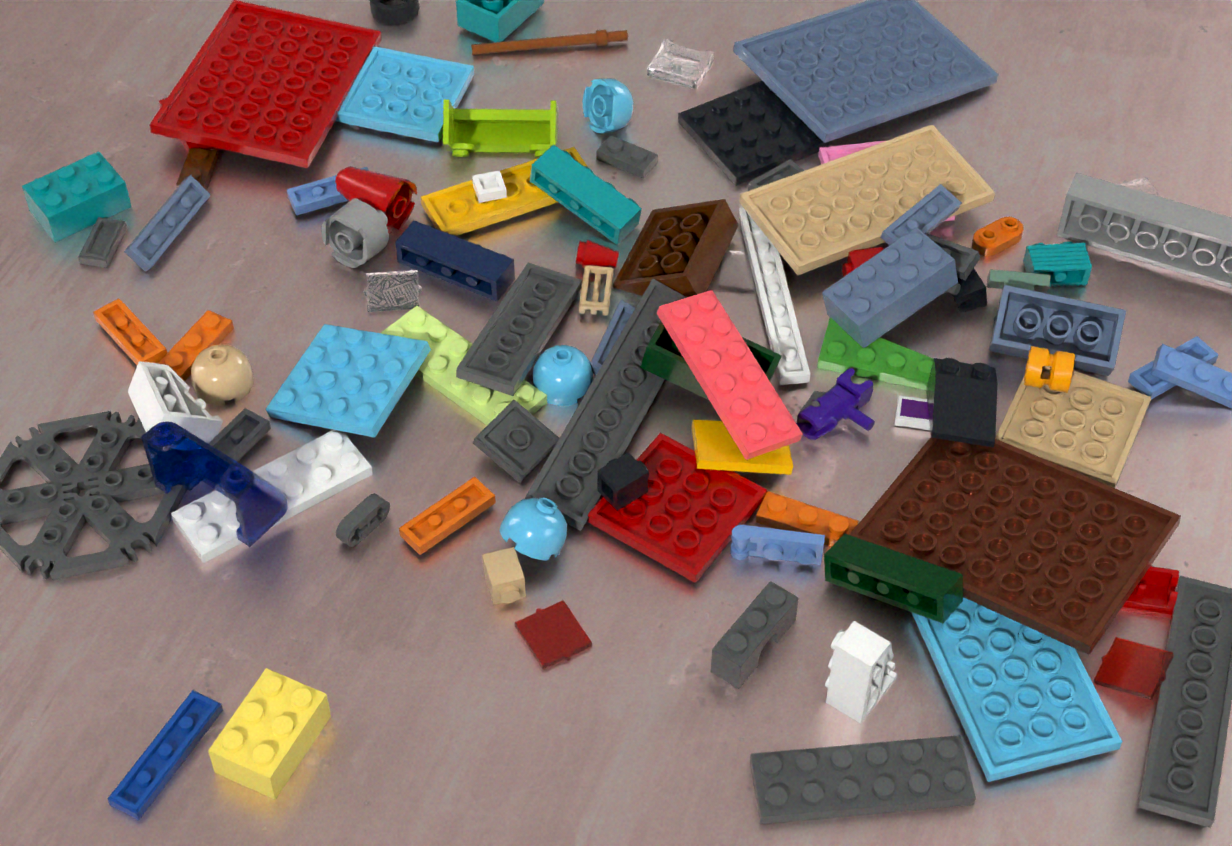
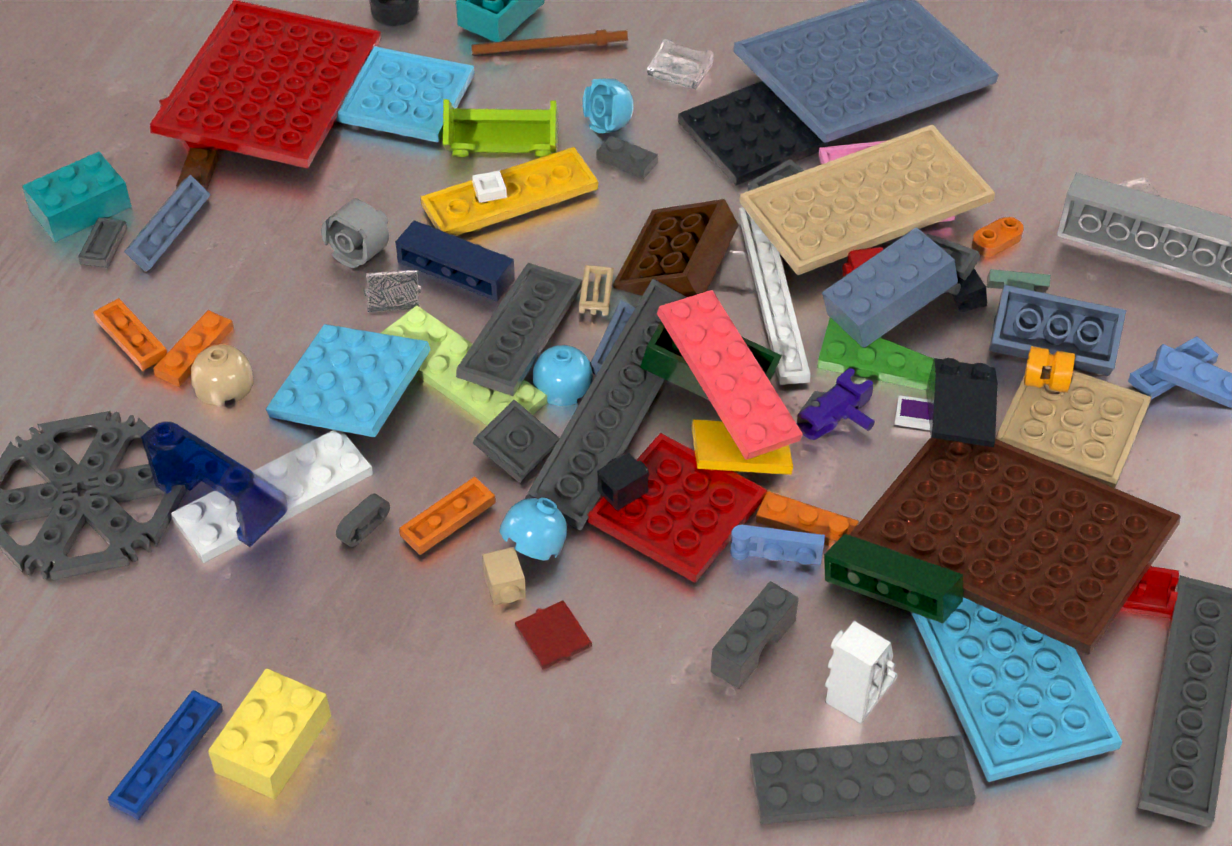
(164, 397): white wedge -> none
(241, 434): dark grey plate -> none
(315, 195): medium blue plate -> none
(380, 191): red cone -> none
(585, 194): teal brick -> none
(596, 255): red cone -> none
(924, 215): sand blue plate -> none
(1065, 262): teal brick -> none
(1133, 668): clear red piece -> none

